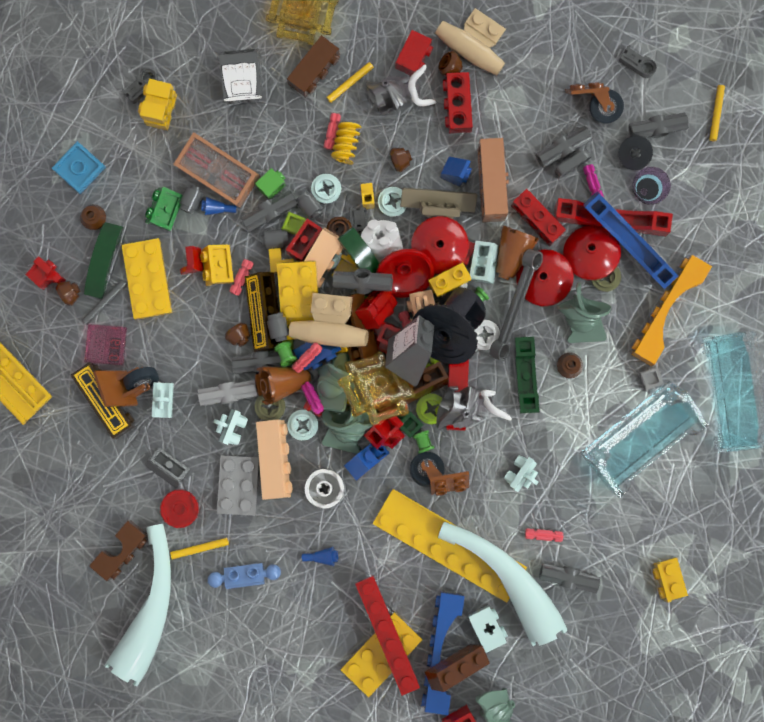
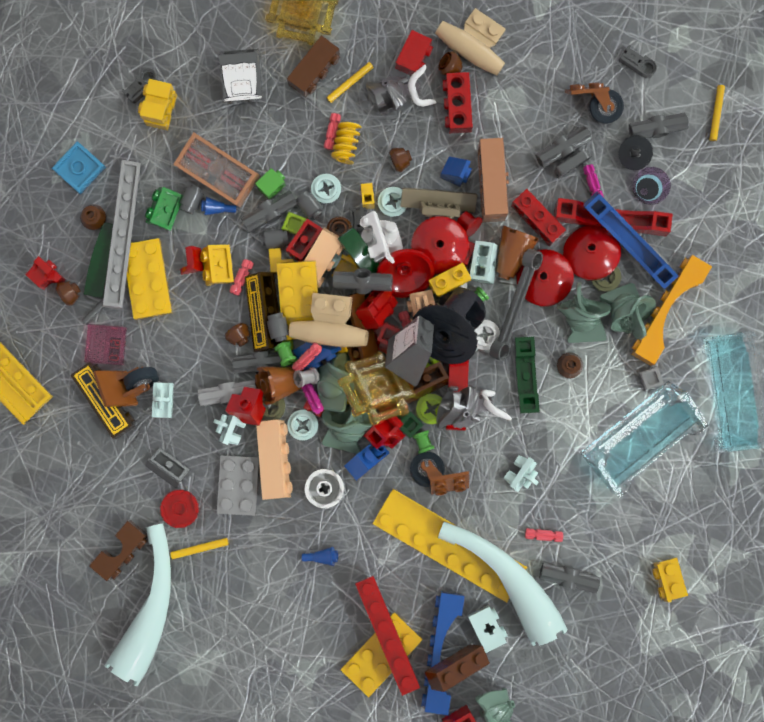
(121, 235): none -> light grey plate
(244, 576): medium blue plate -> none
(247, 406): none -> red brick
(306, 377): none -> light grey bush
(380, 249): none -> white piece
(469, 223): none -> red piece
(629, 310): none -> sand green helmet

